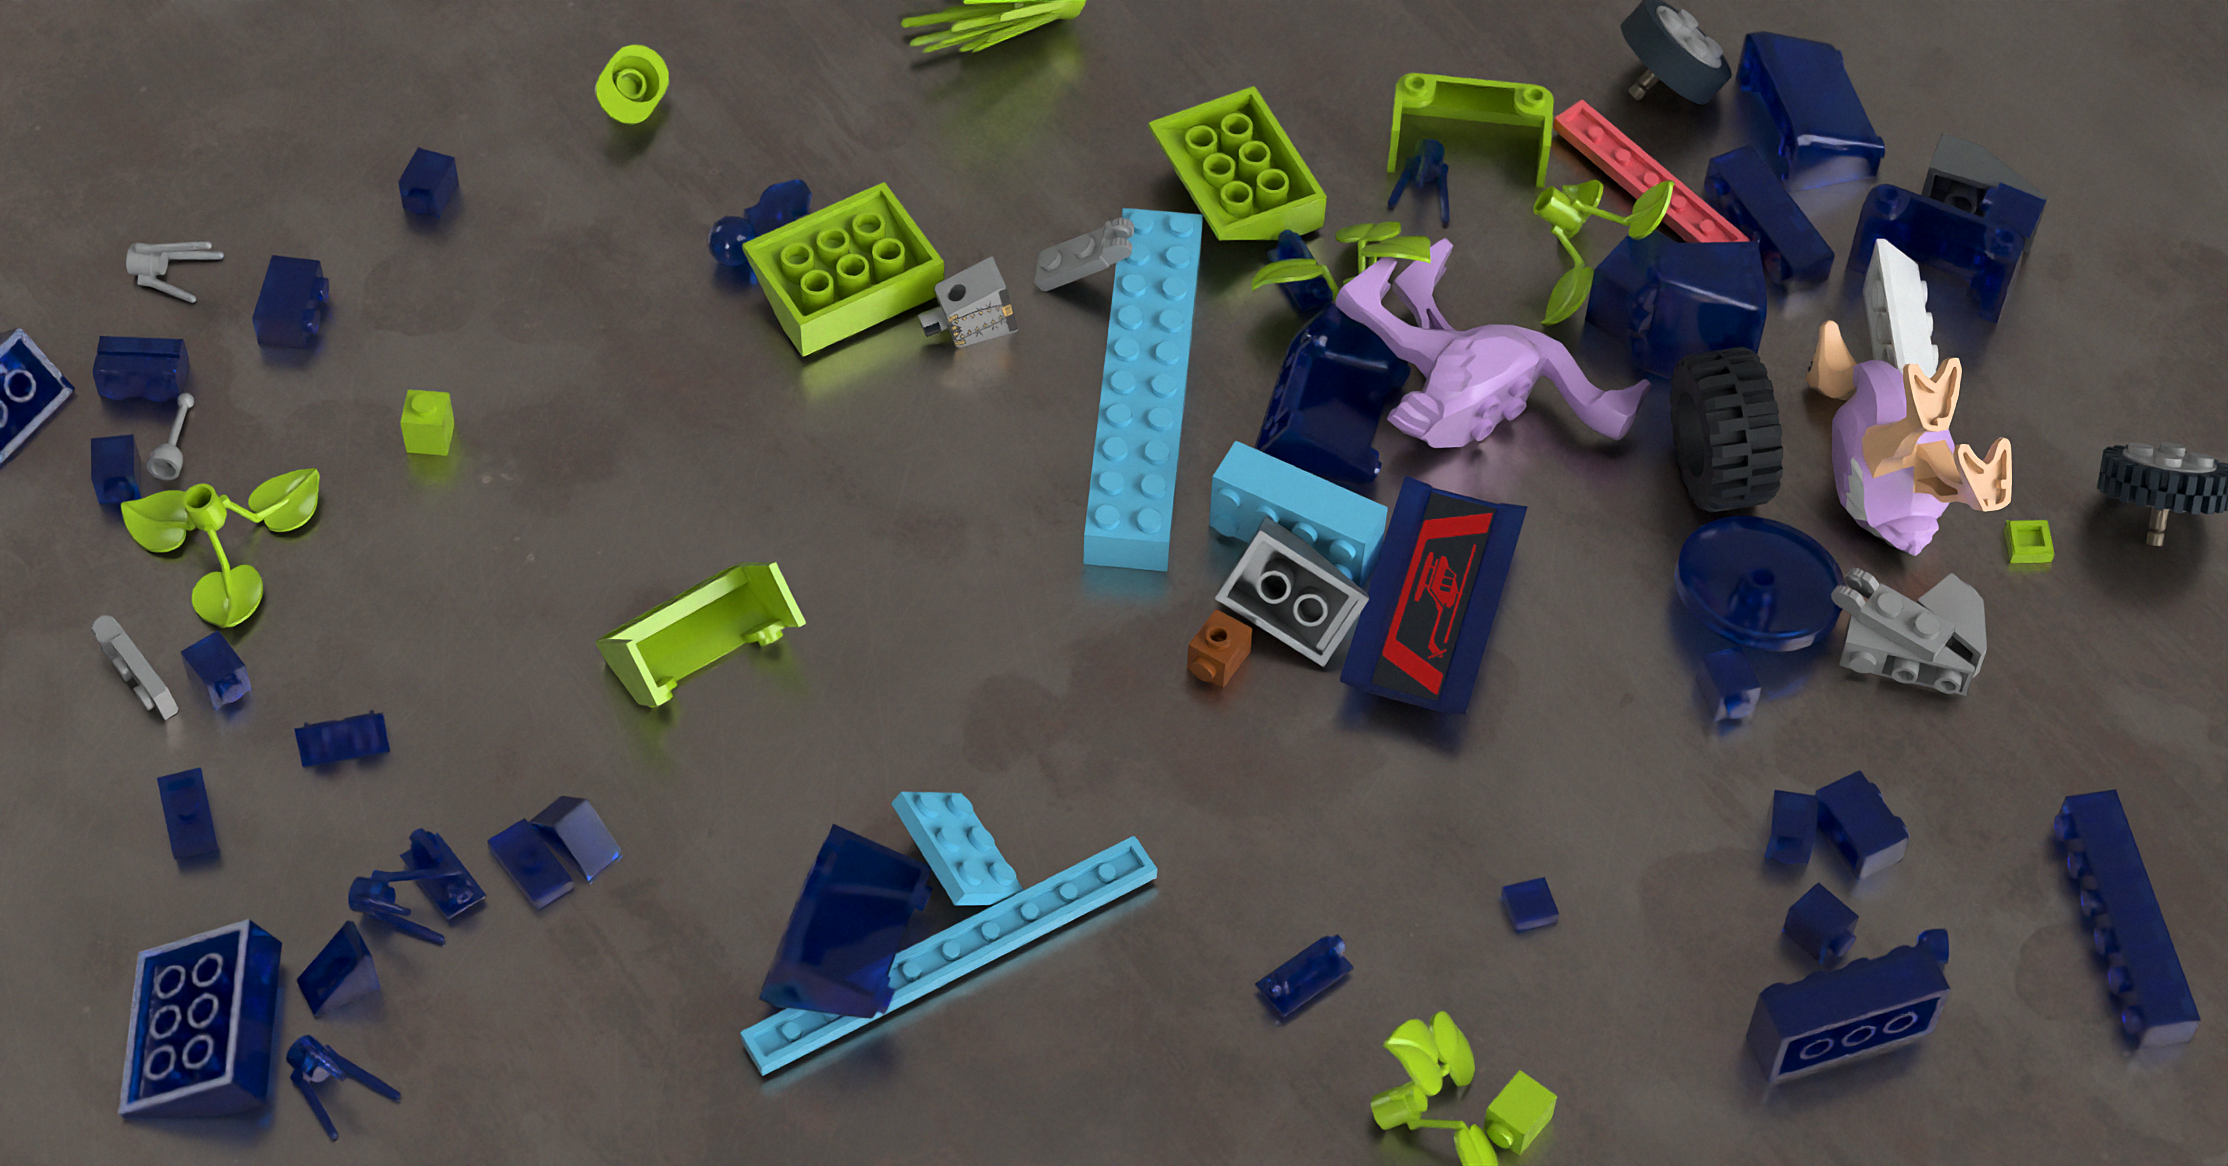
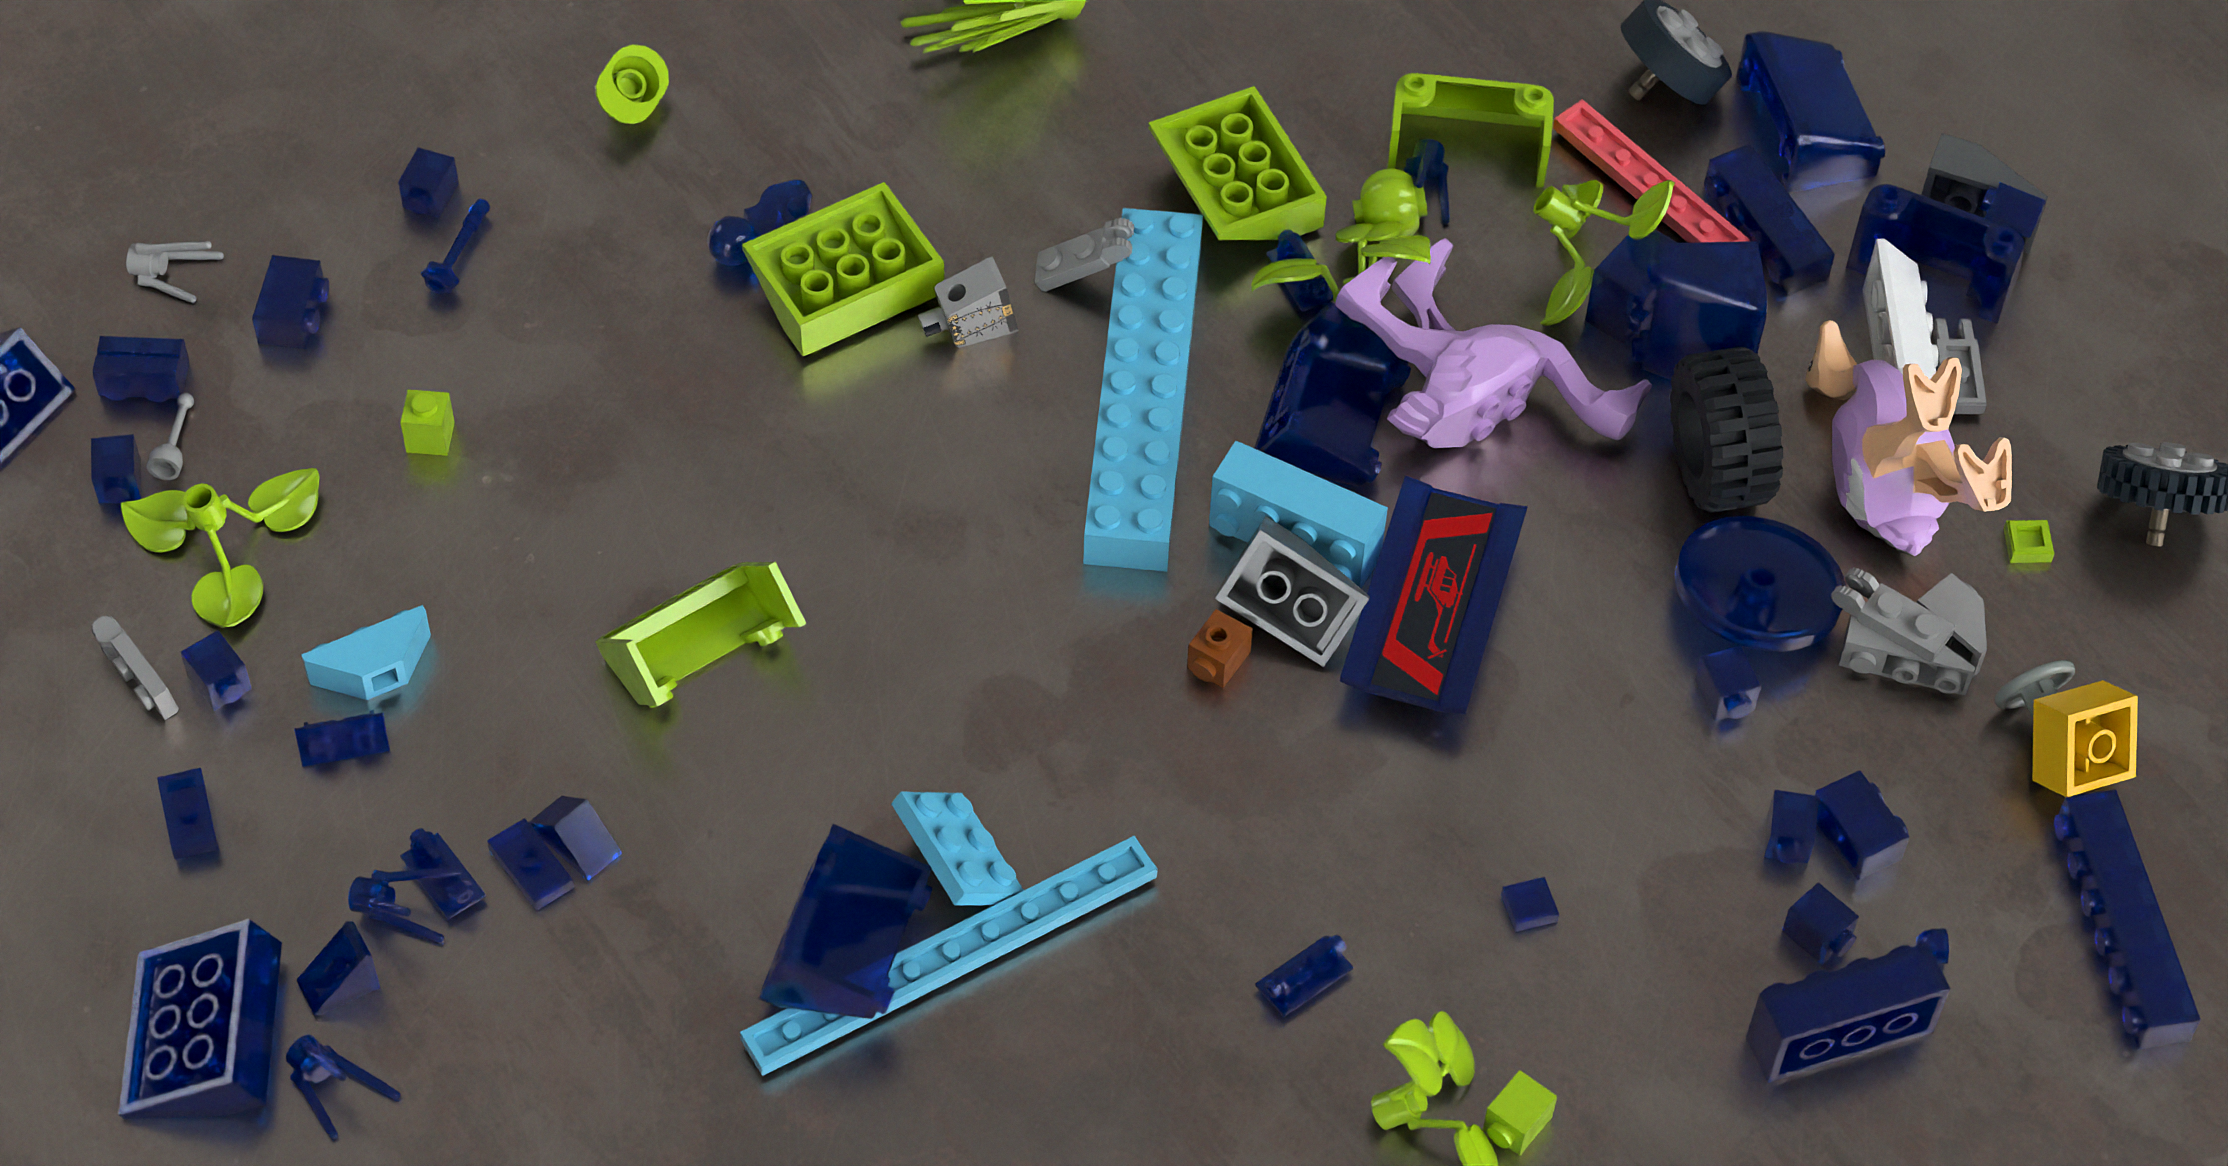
(371, 657): none -> medium azure slope
(440, 276): none -> clear blue piece
(1391, 198): none -> lime plant
(1972, 391): none -> light grey hinge
(2079, 734): none -> yellow piece

